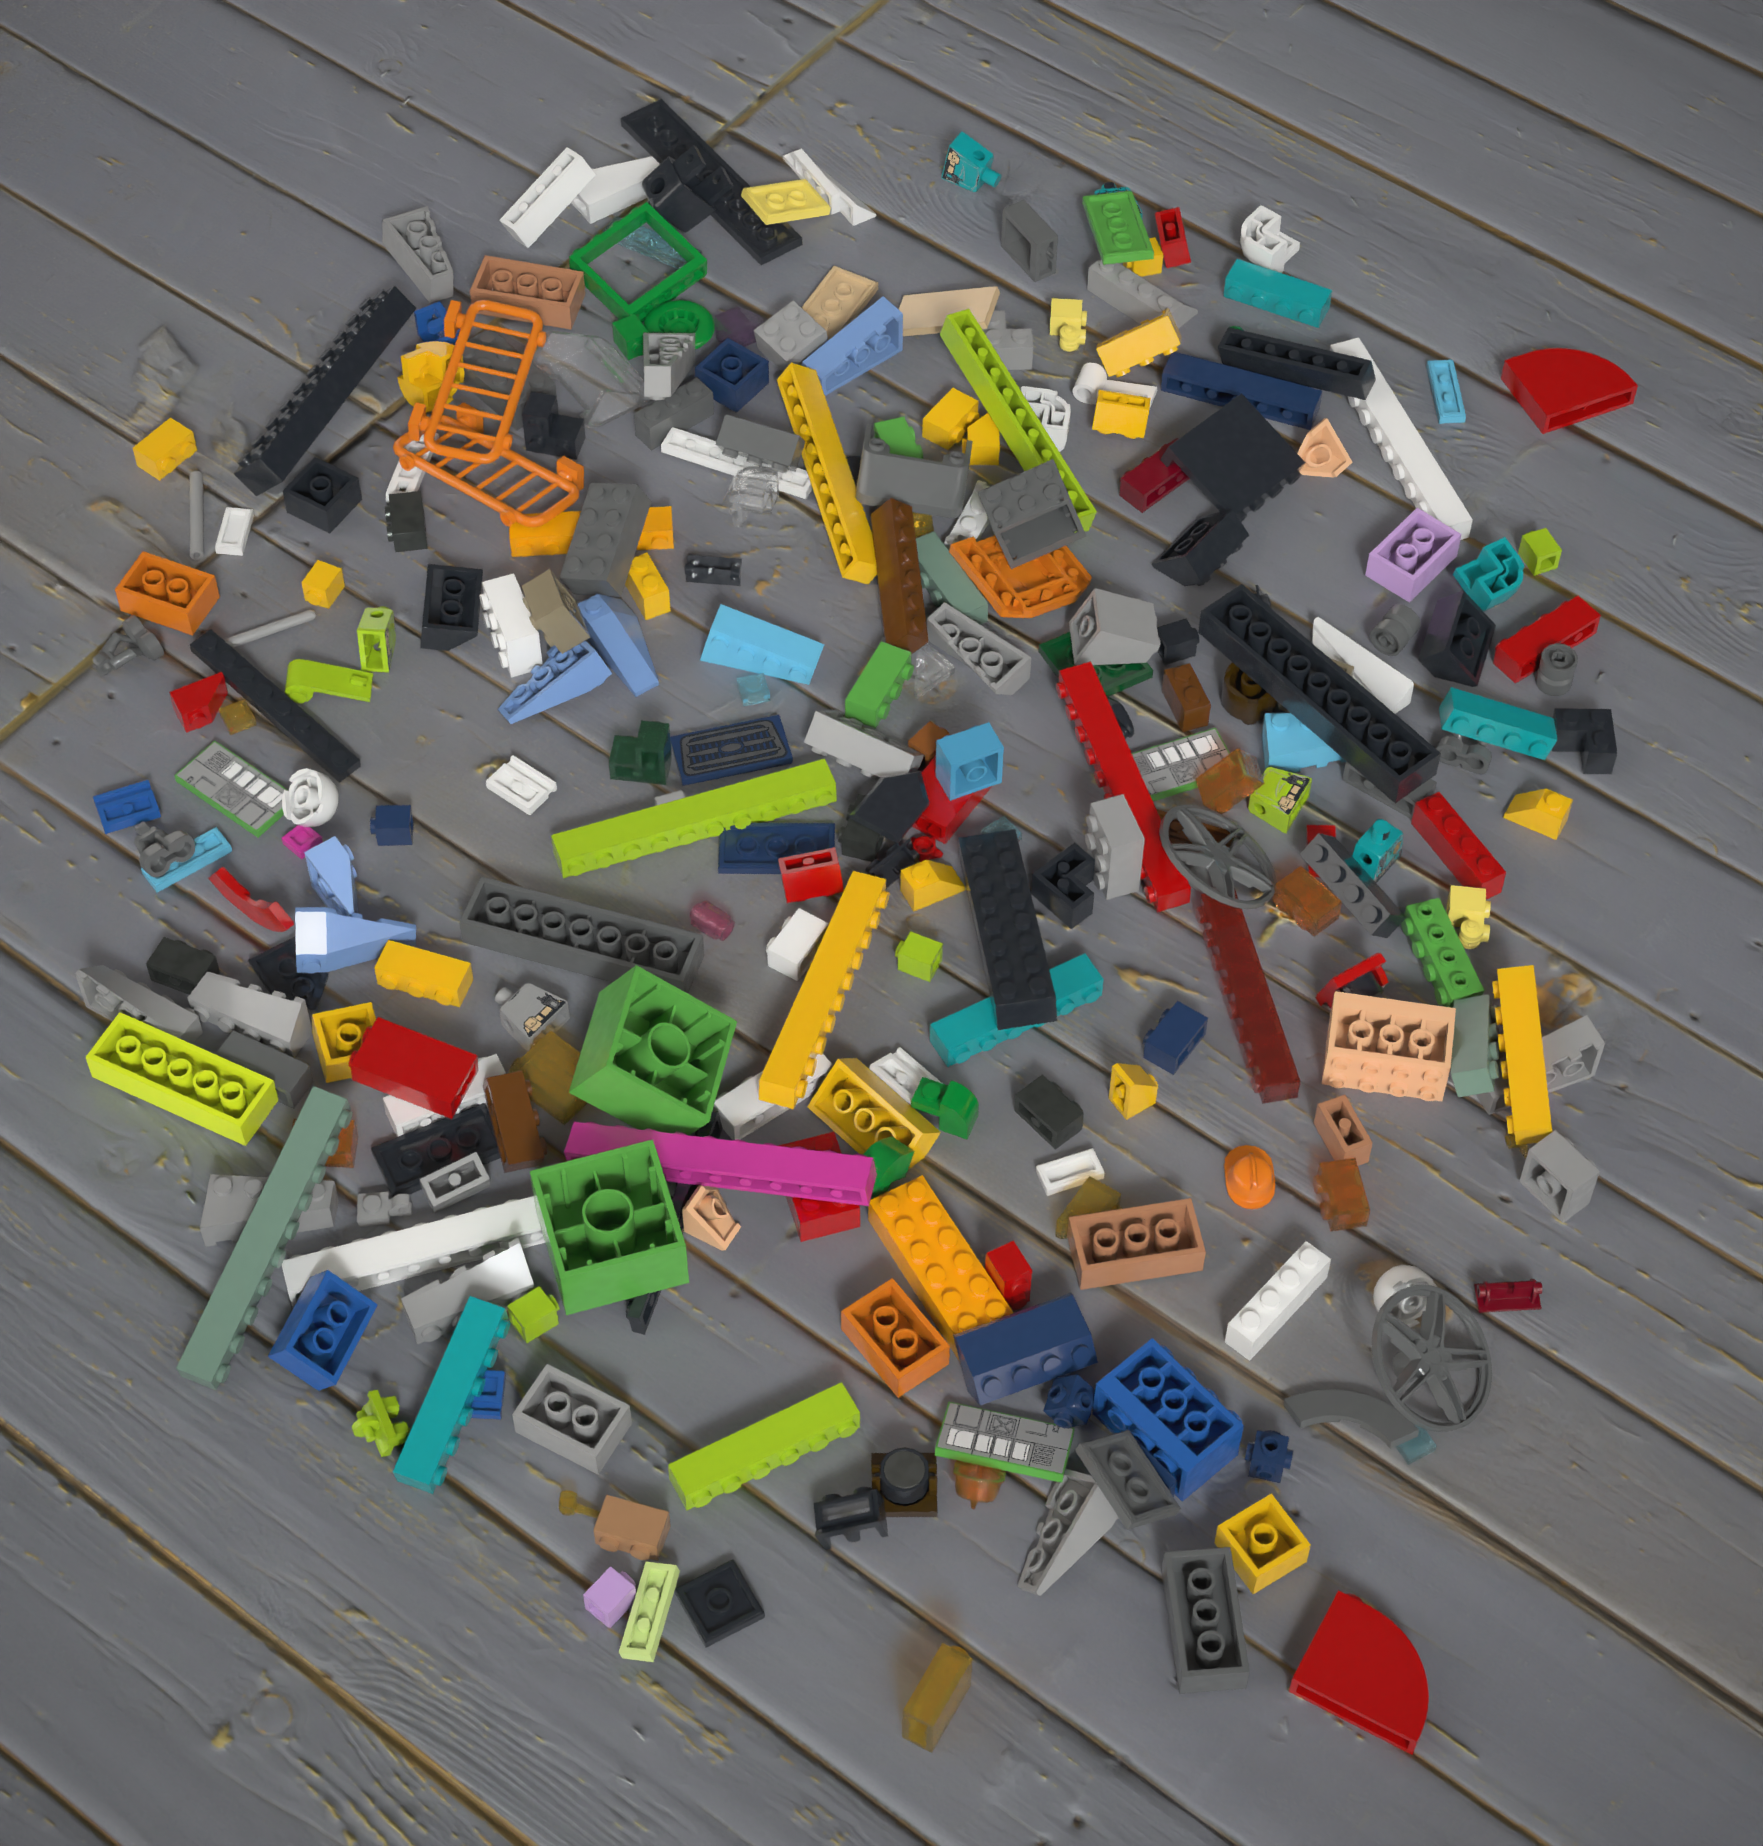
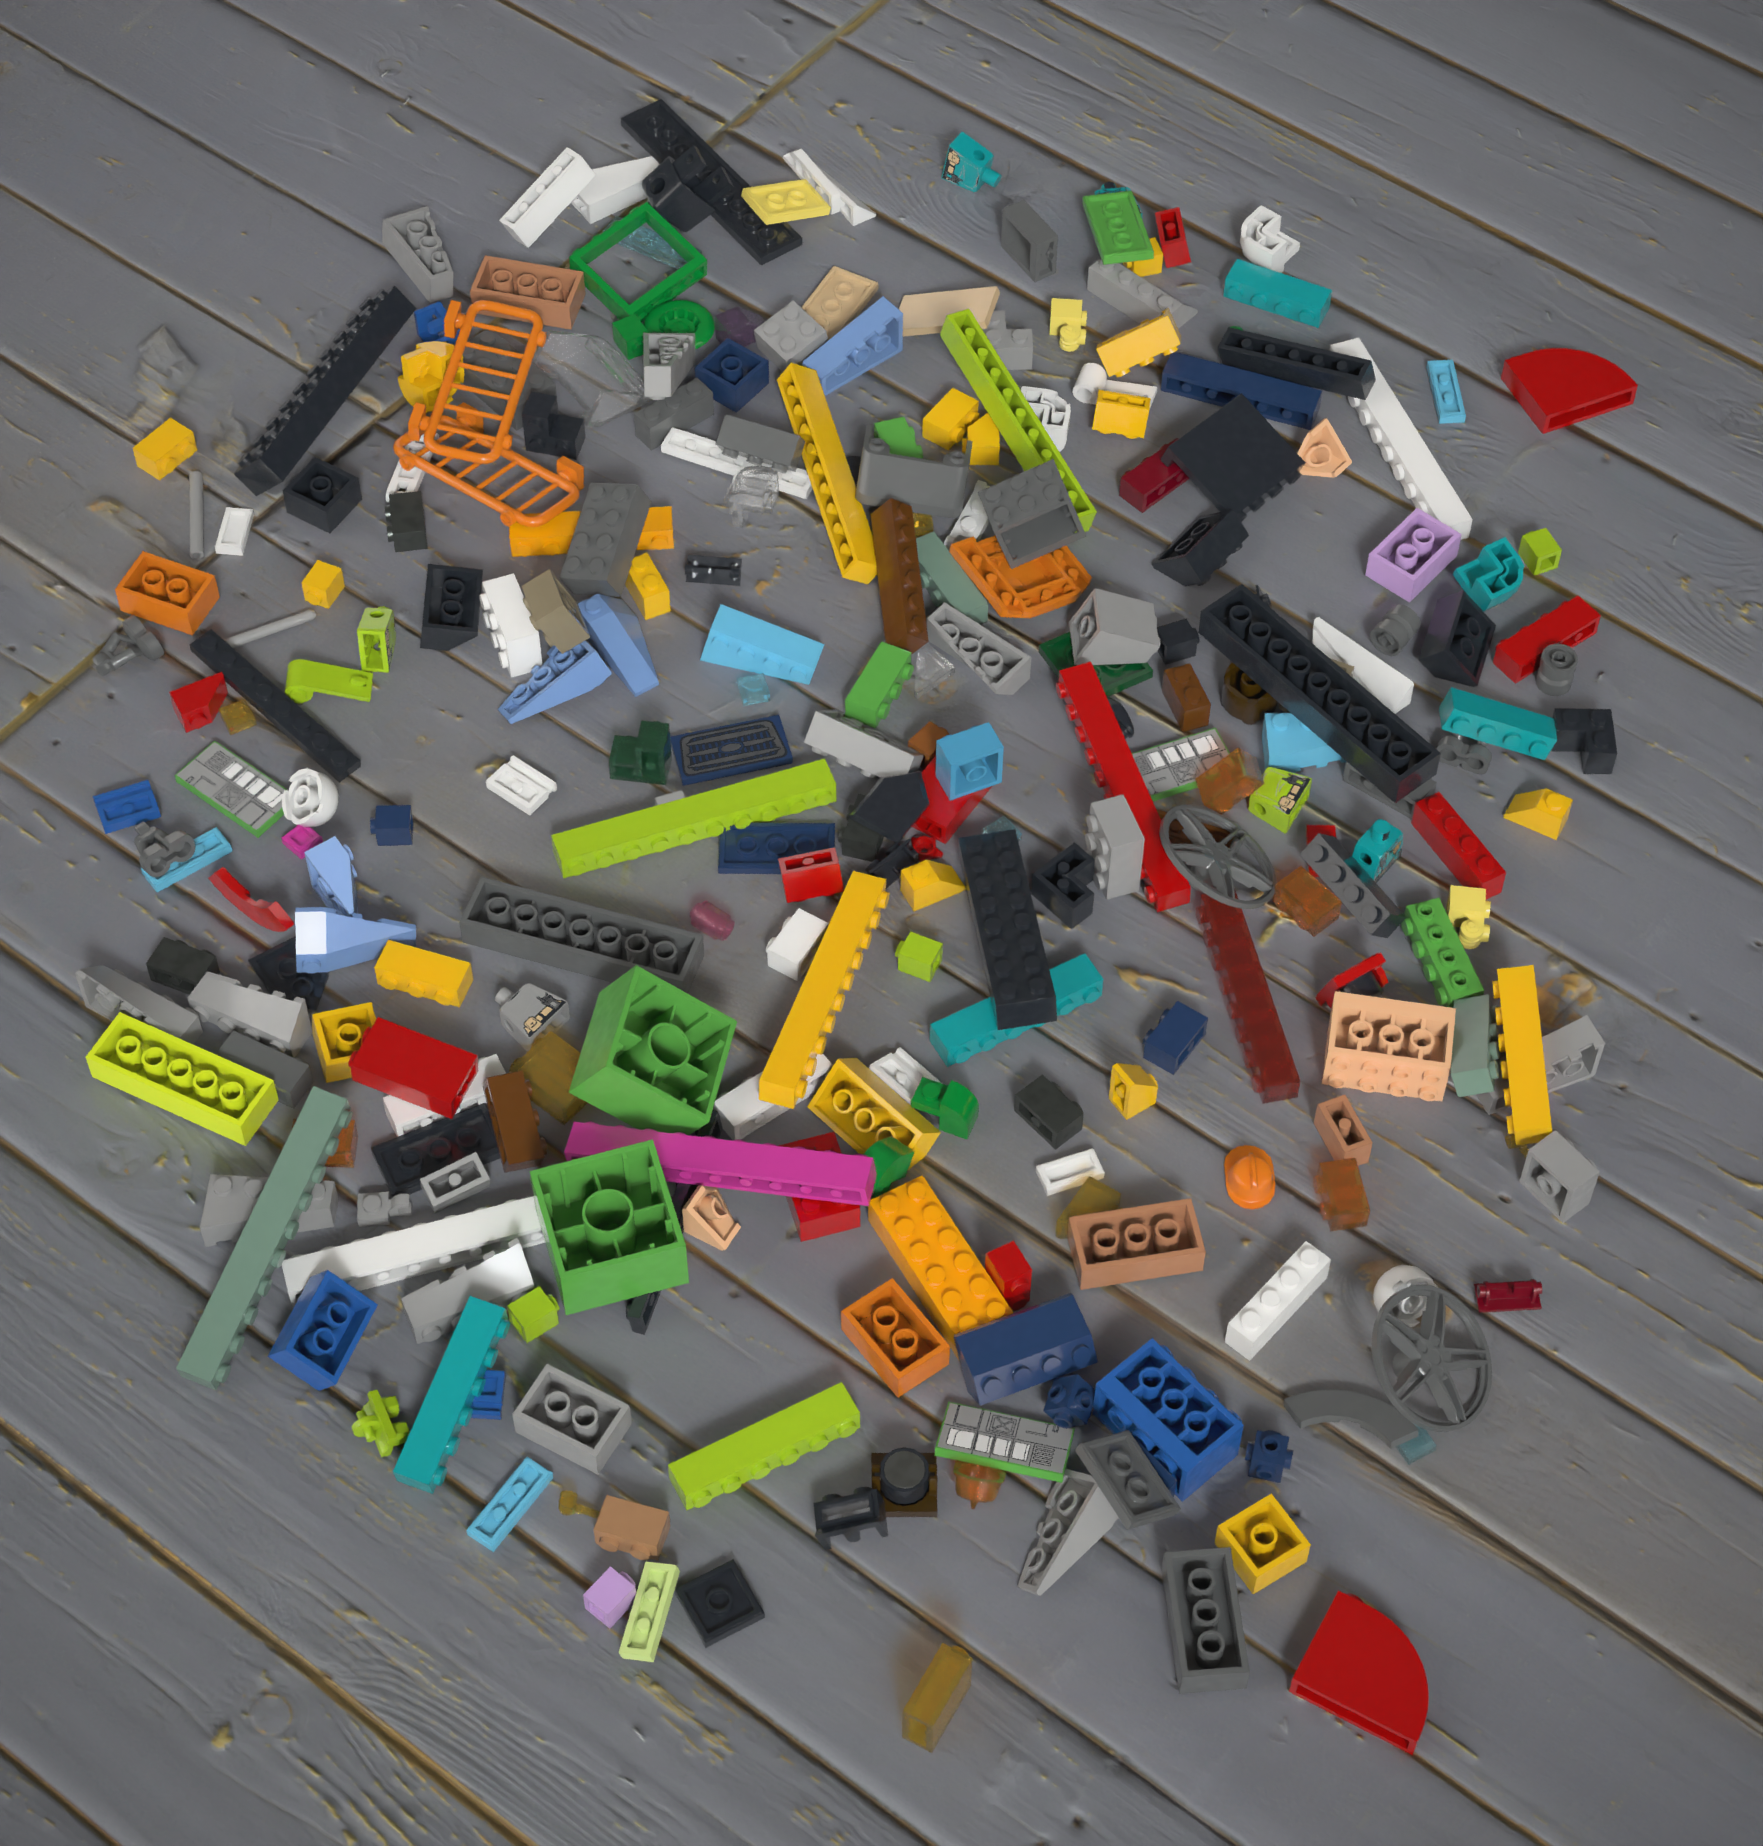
(510, 1504): none -> medium azure tile

